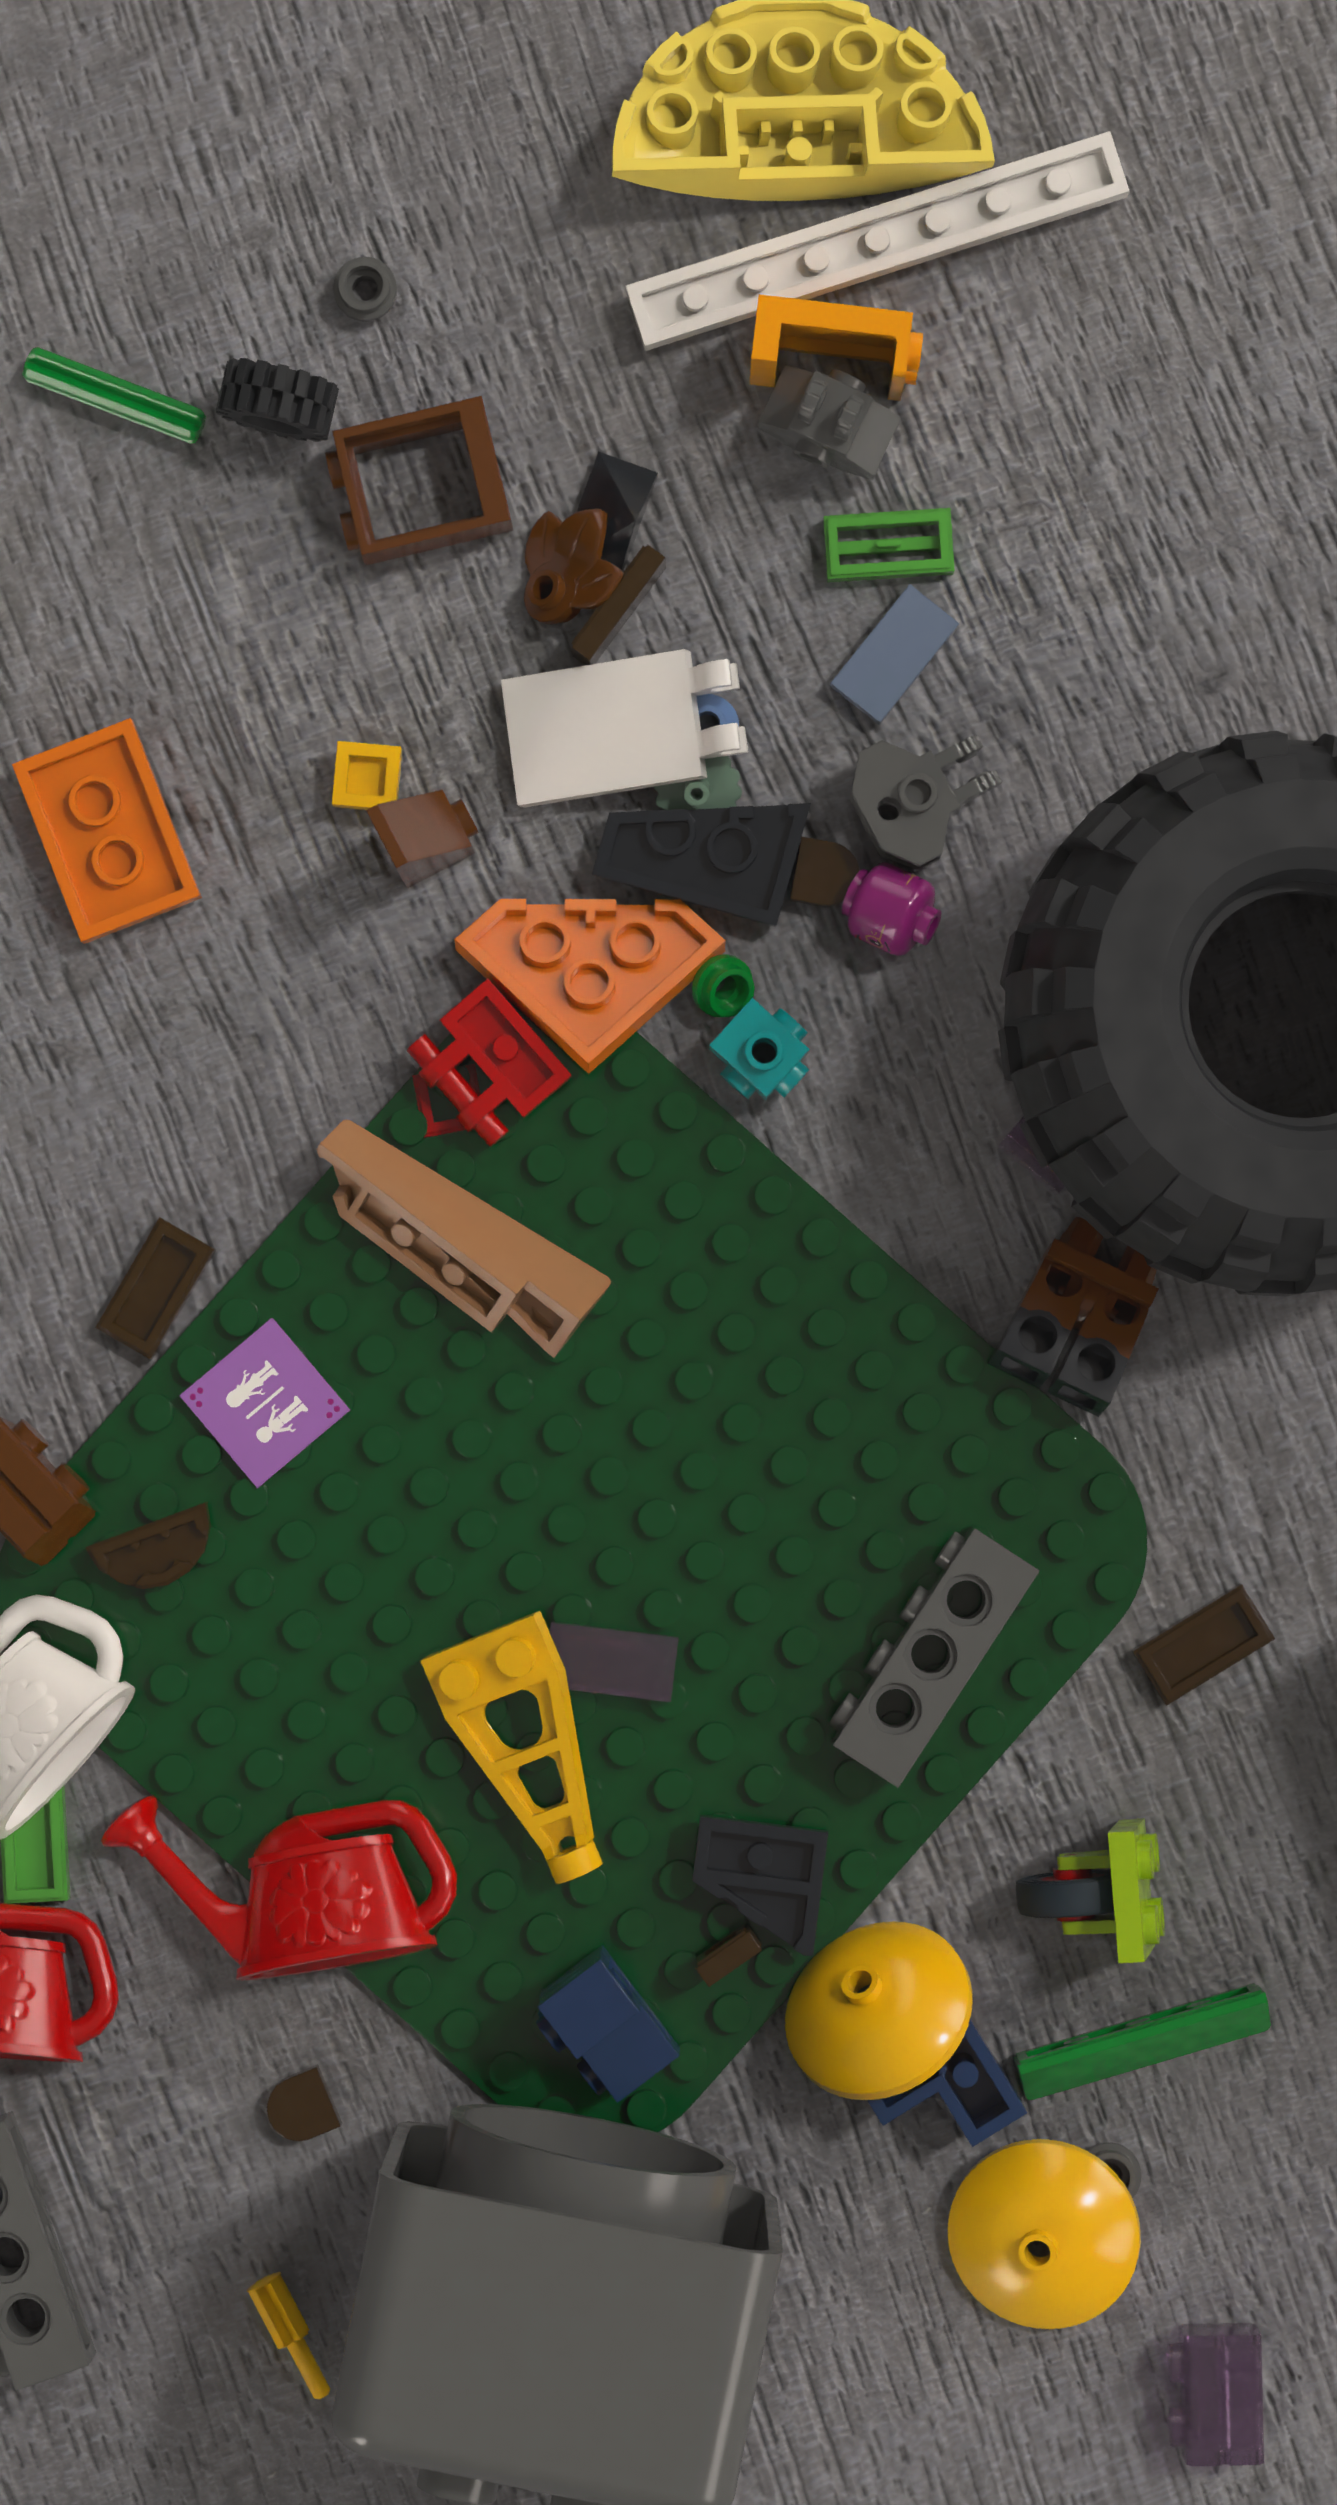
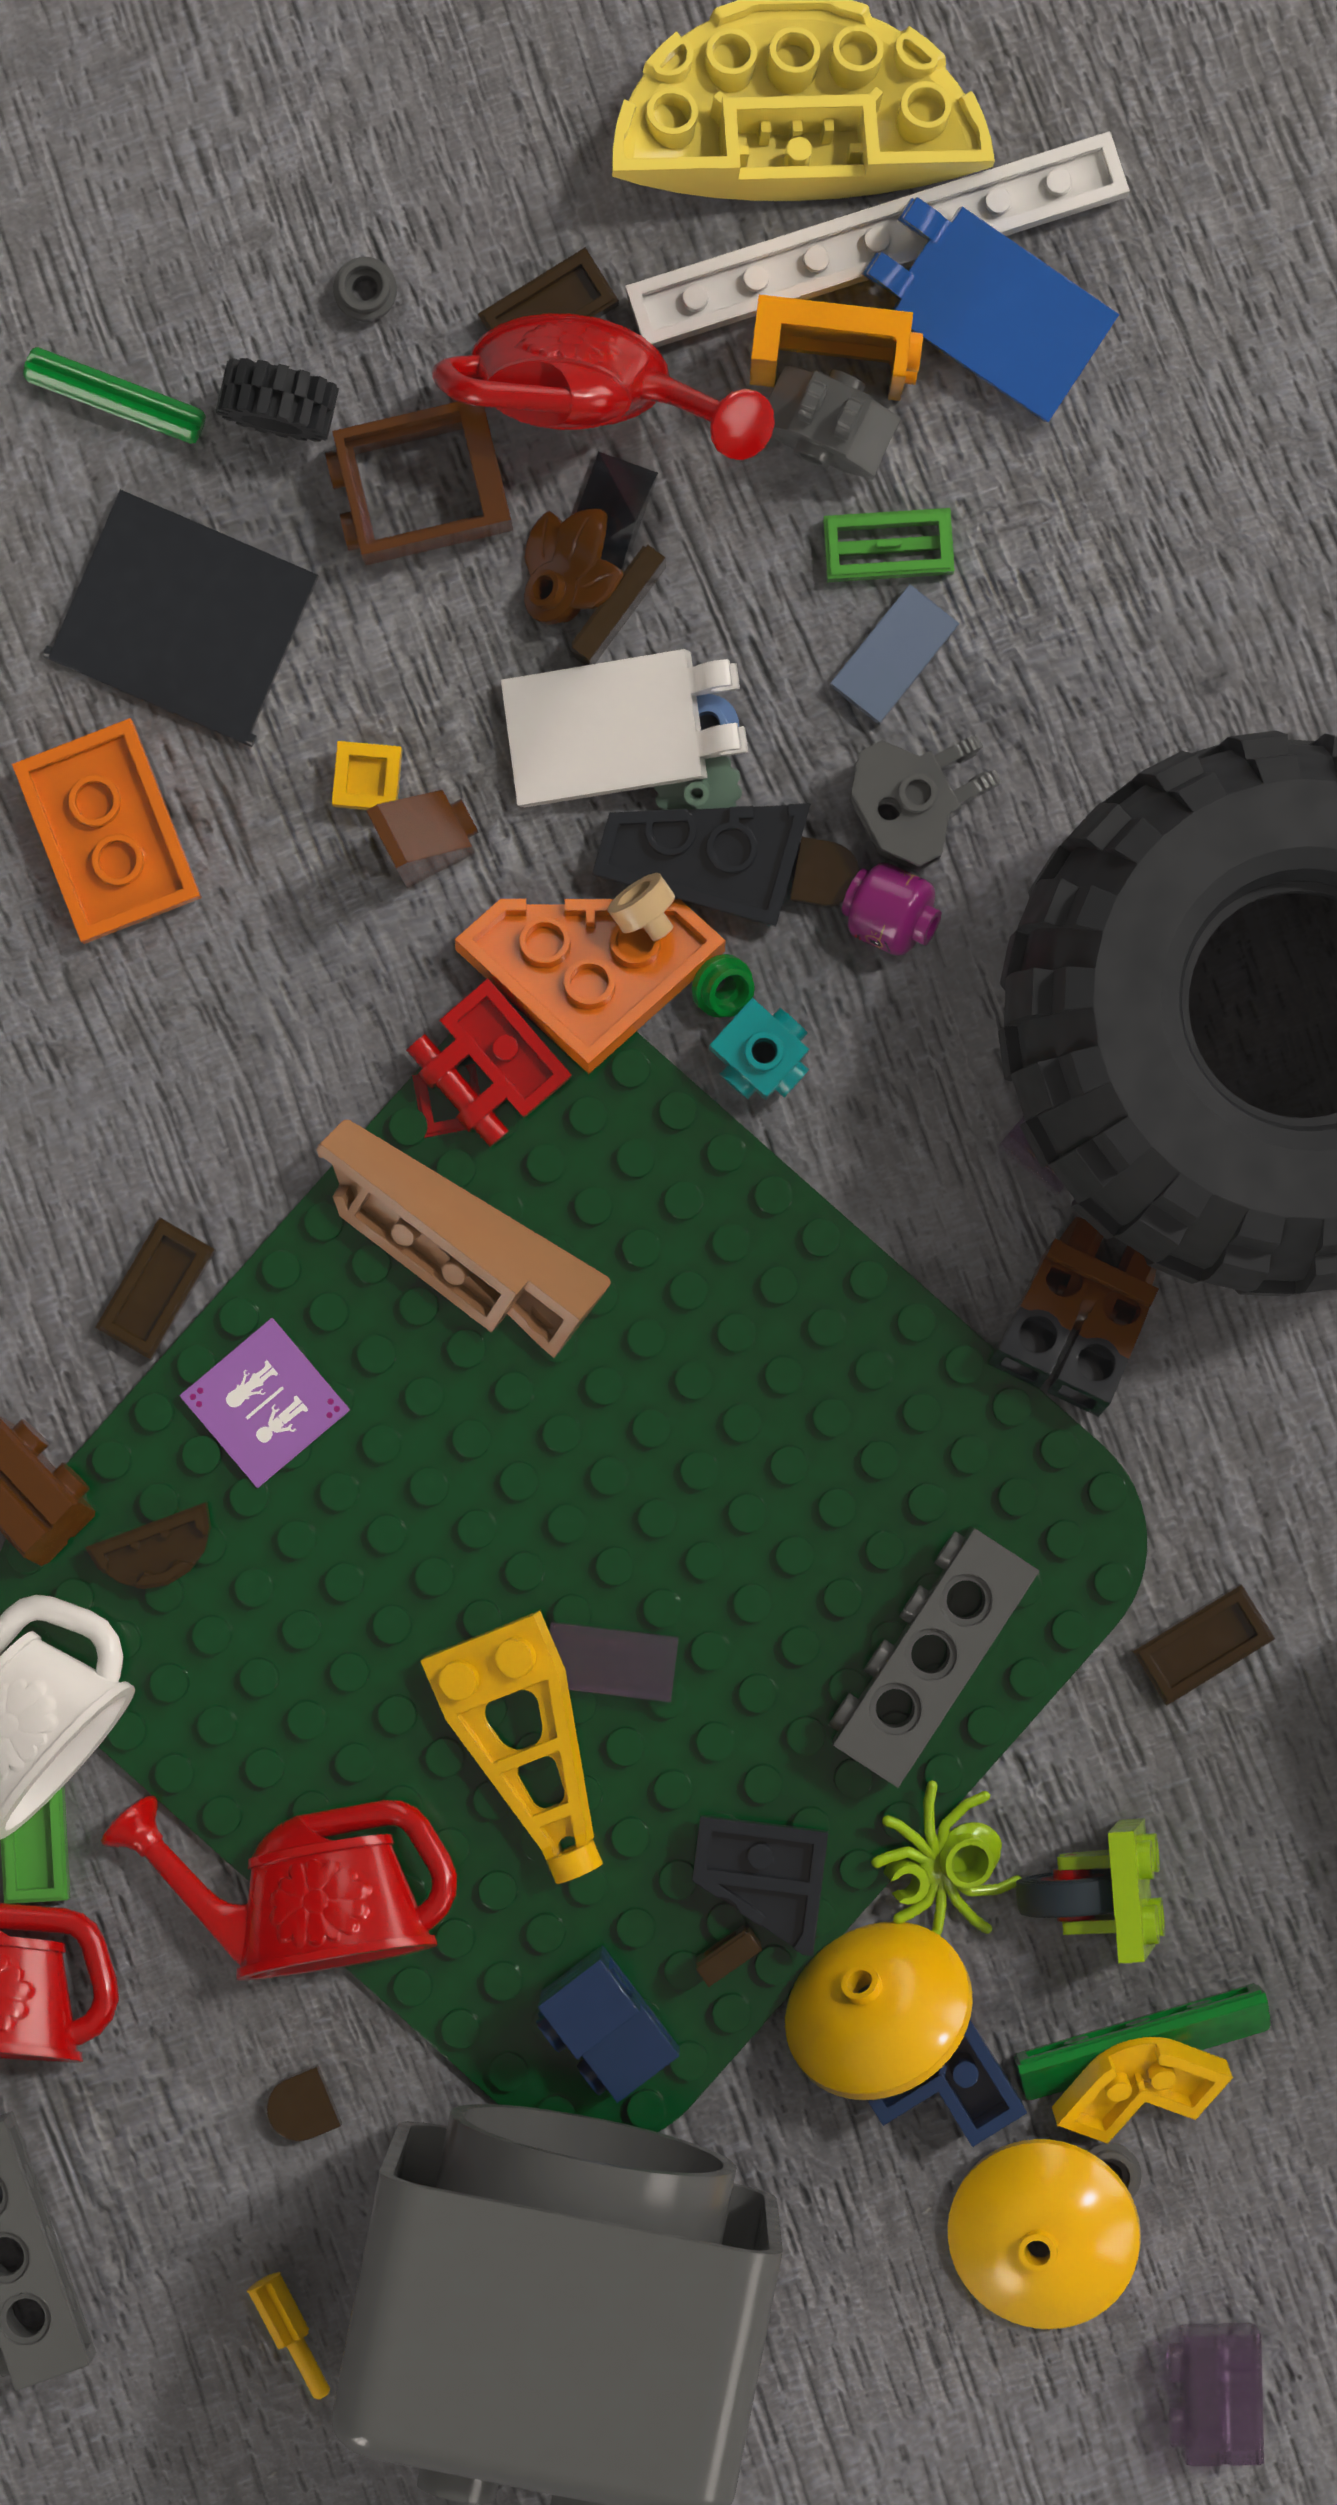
(183, 617): none -> black piece
(566, 288): none -> dark brown tile
(592, 375): none -> red piece
(644, 906): none -> tan tile
(945, 1863): none -> lime animal
(994, 307): none -> blue tile
(1136, 2073): none -> yellow plate

